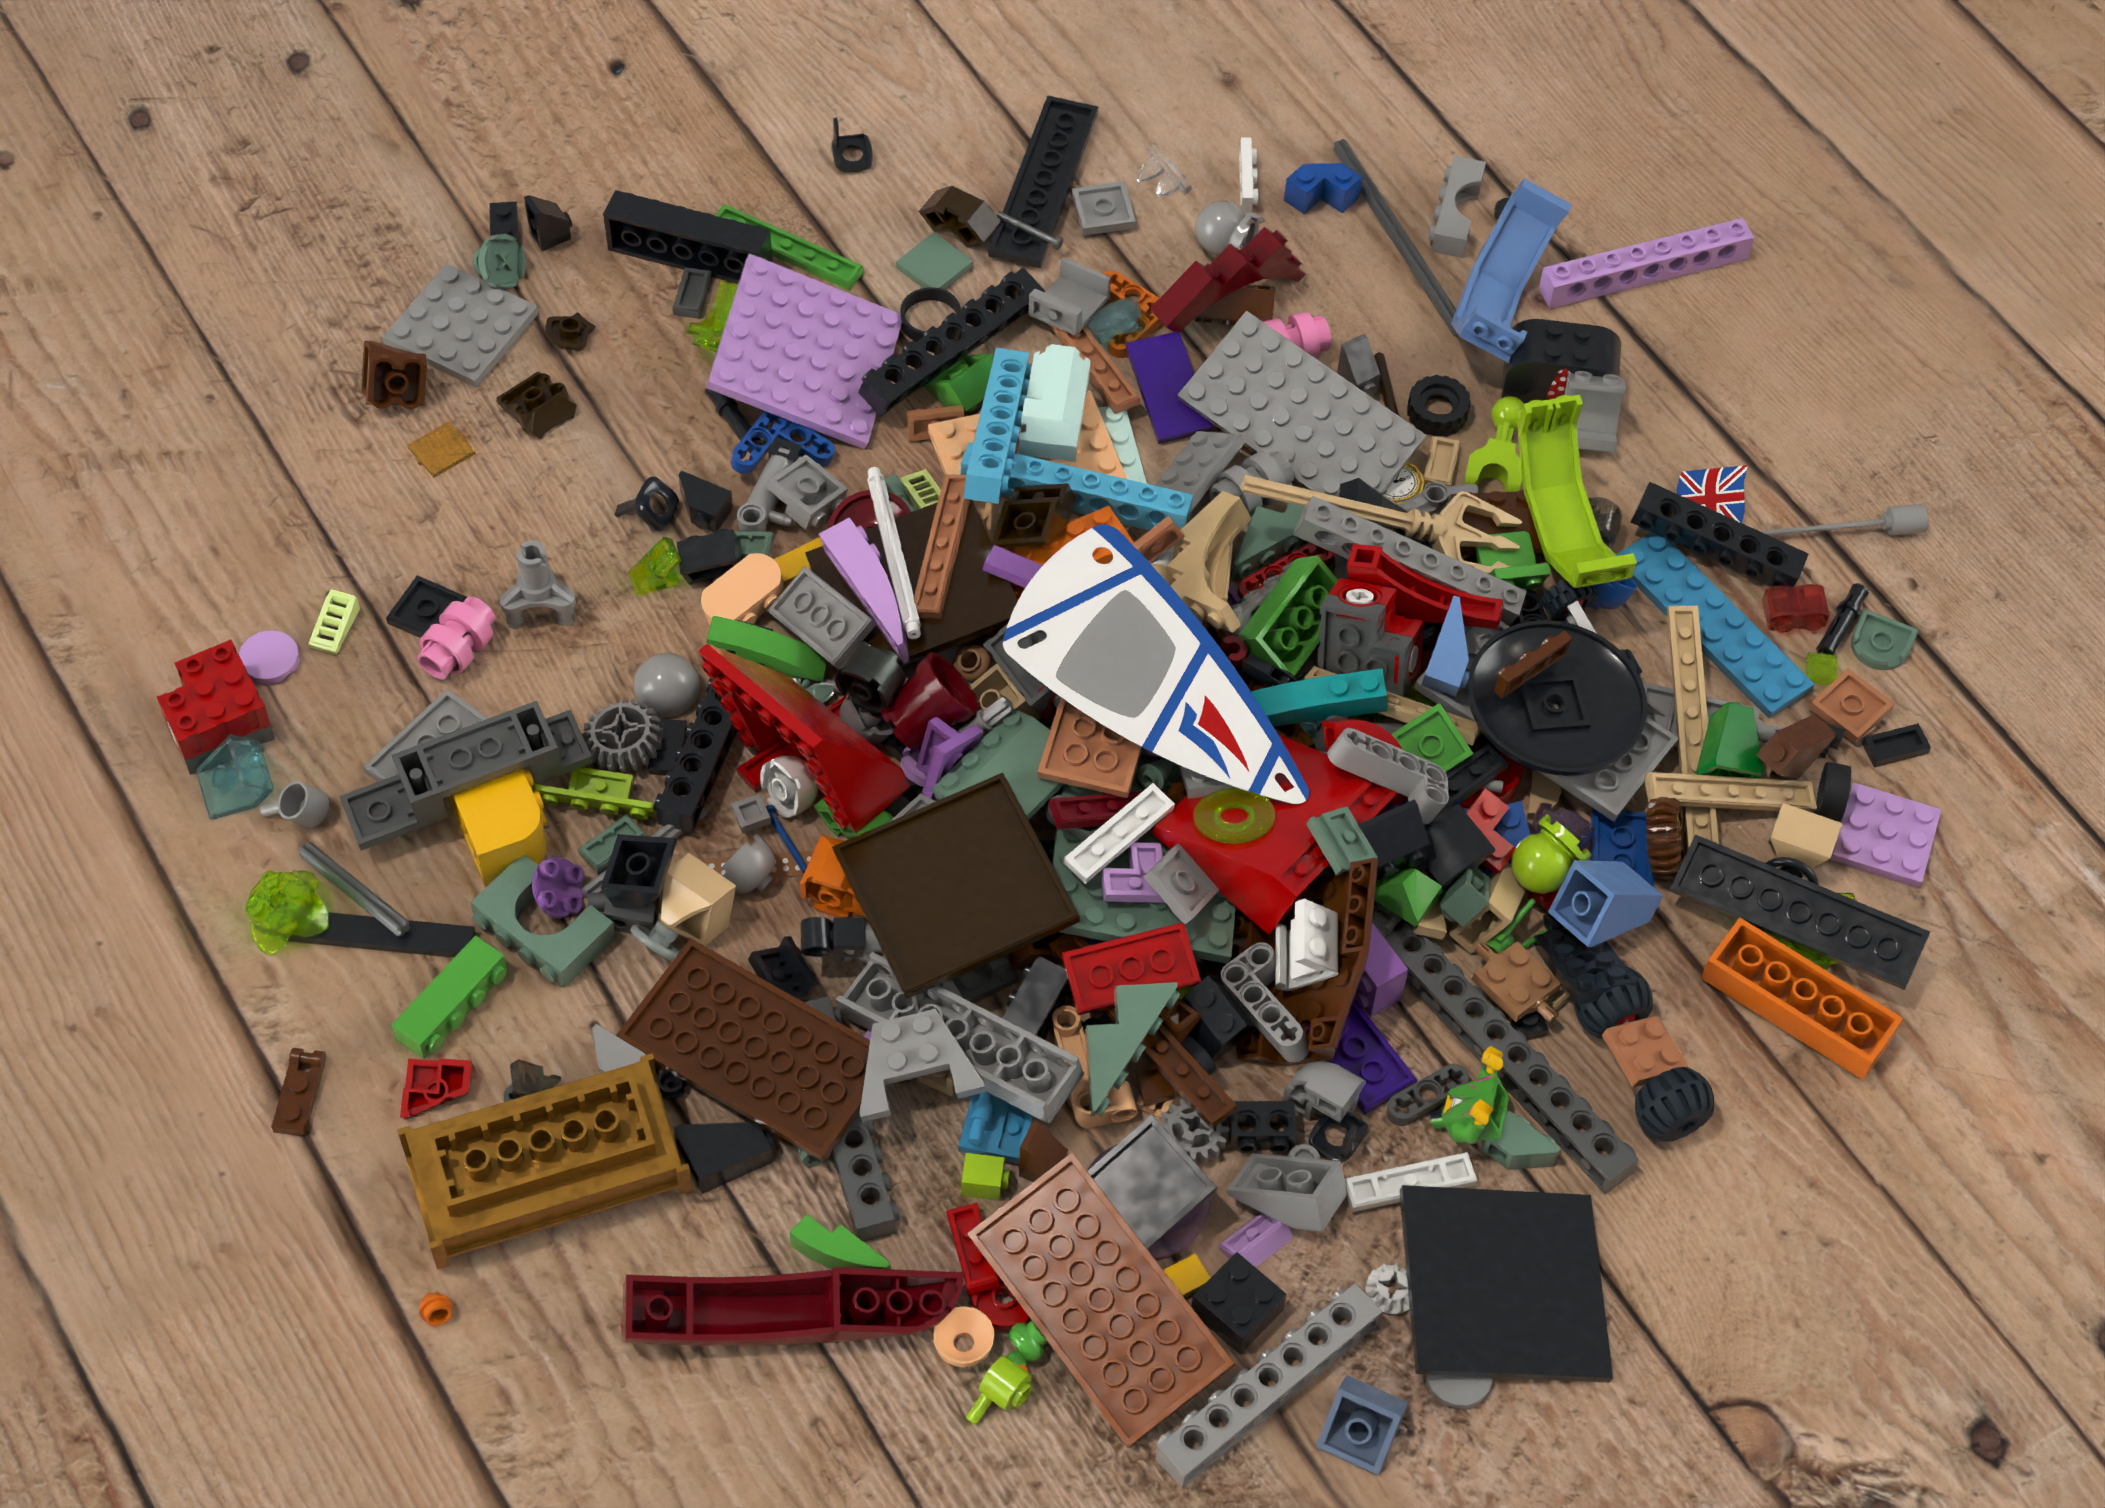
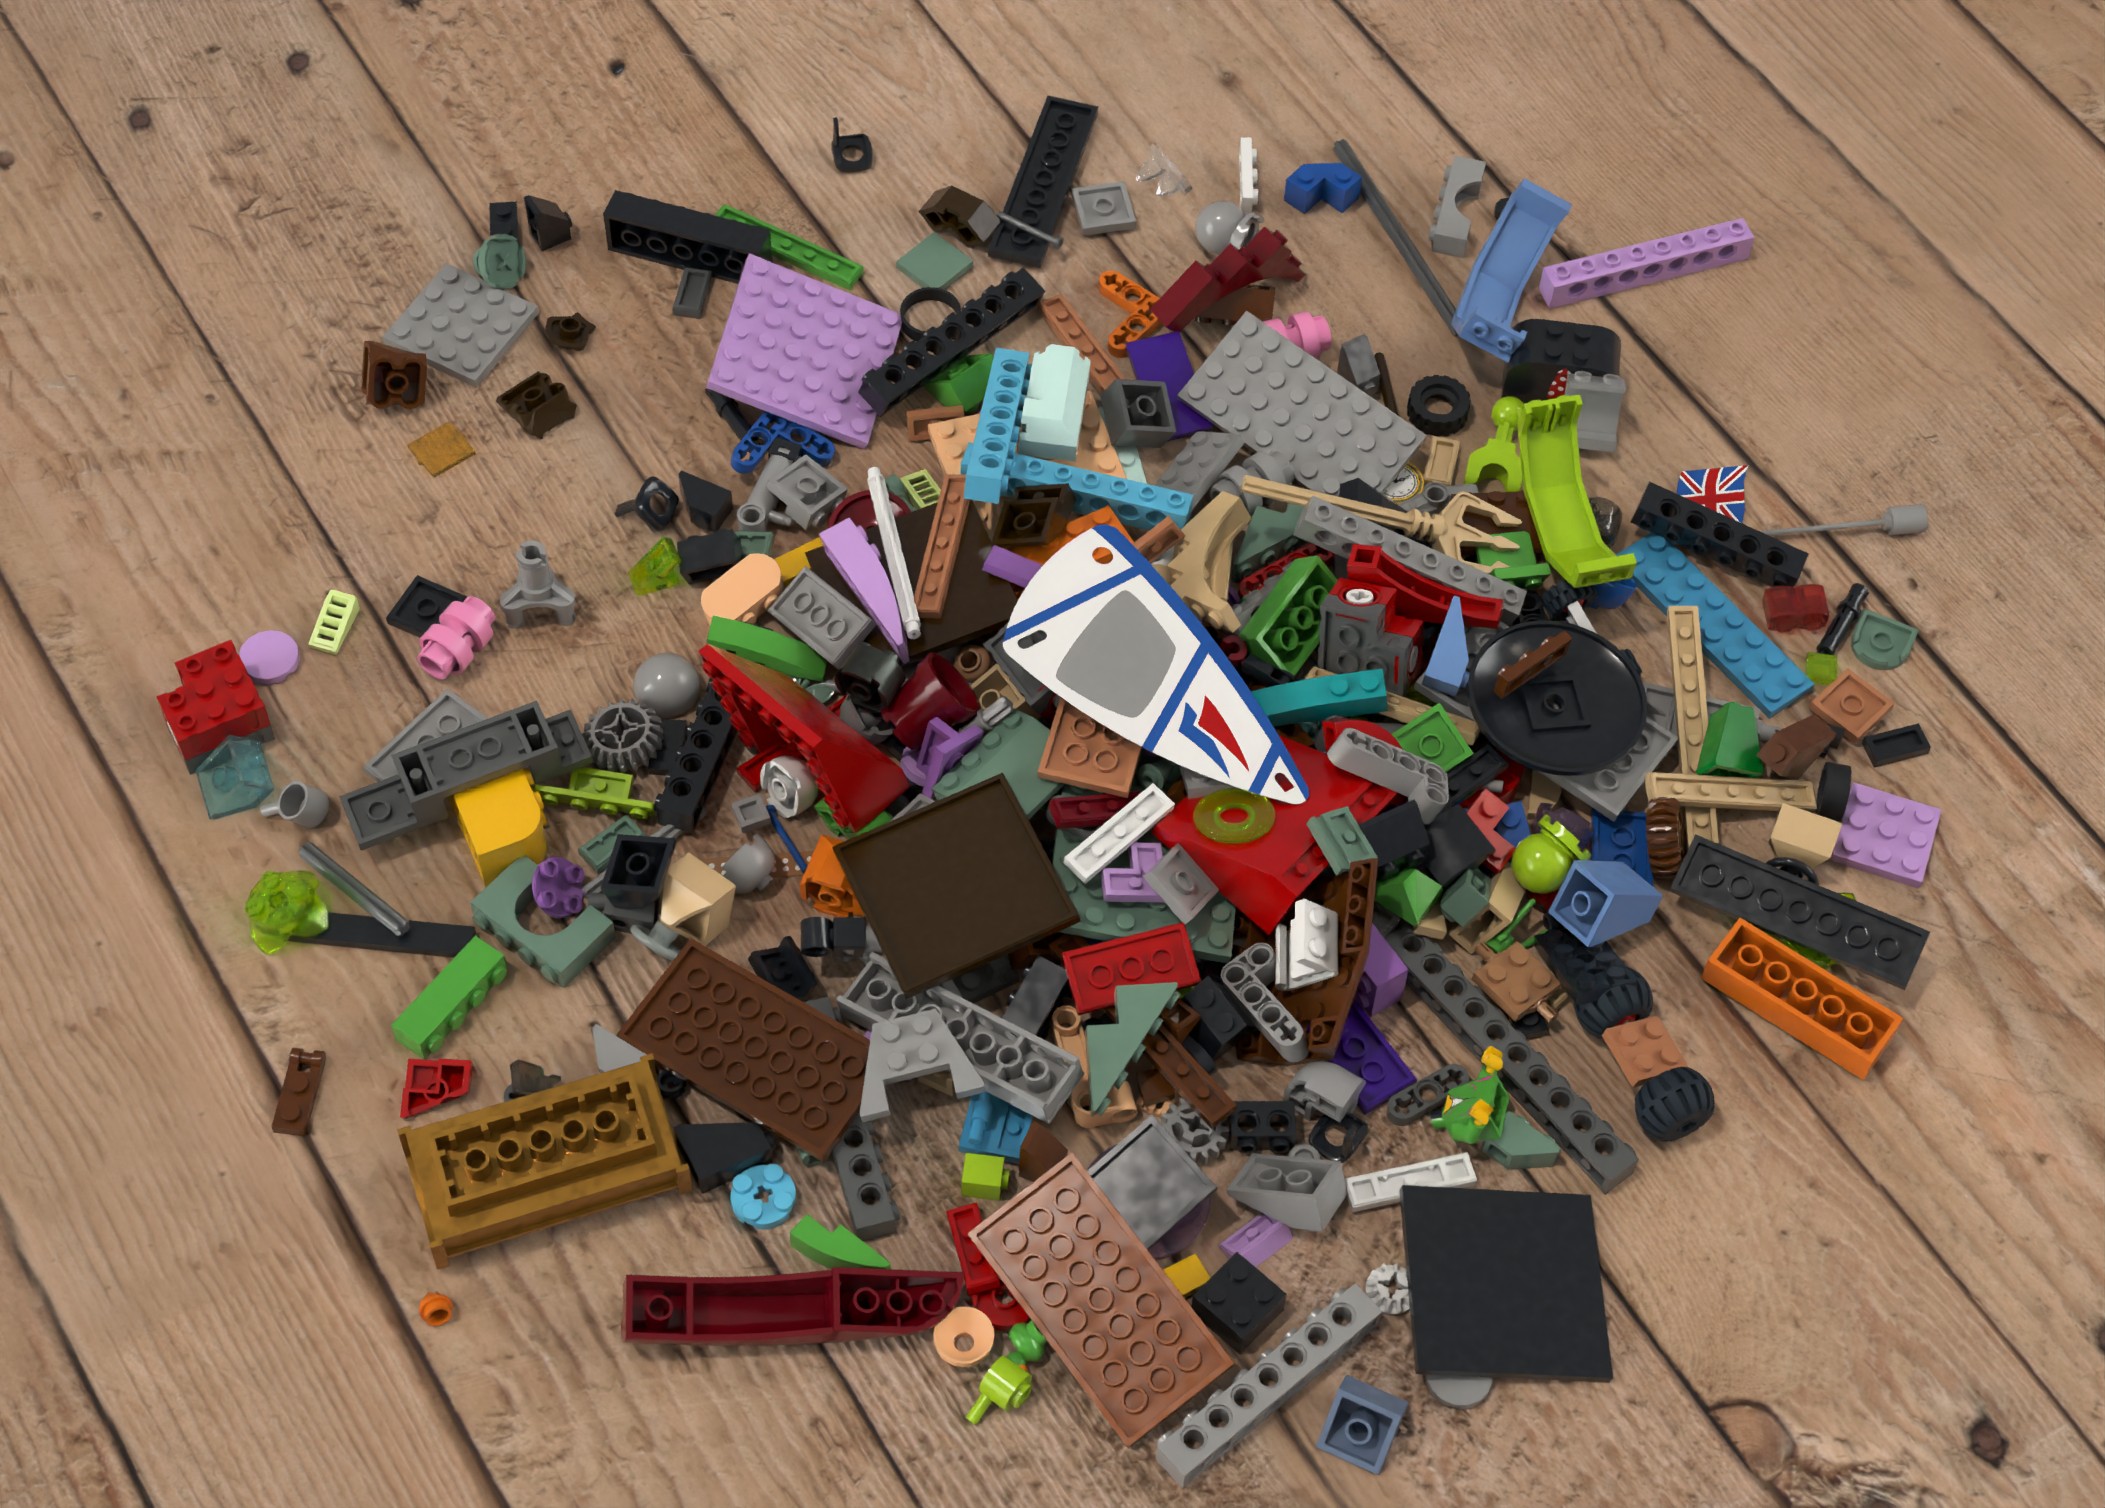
(709, 331): clear neon green arch -> none
(763, 1178): none -> medium azure plate
(1071, 298): light grey panel -> none
(1115, 319): clear light blue tile -> none
(1138, 413): none -> dark grey slope

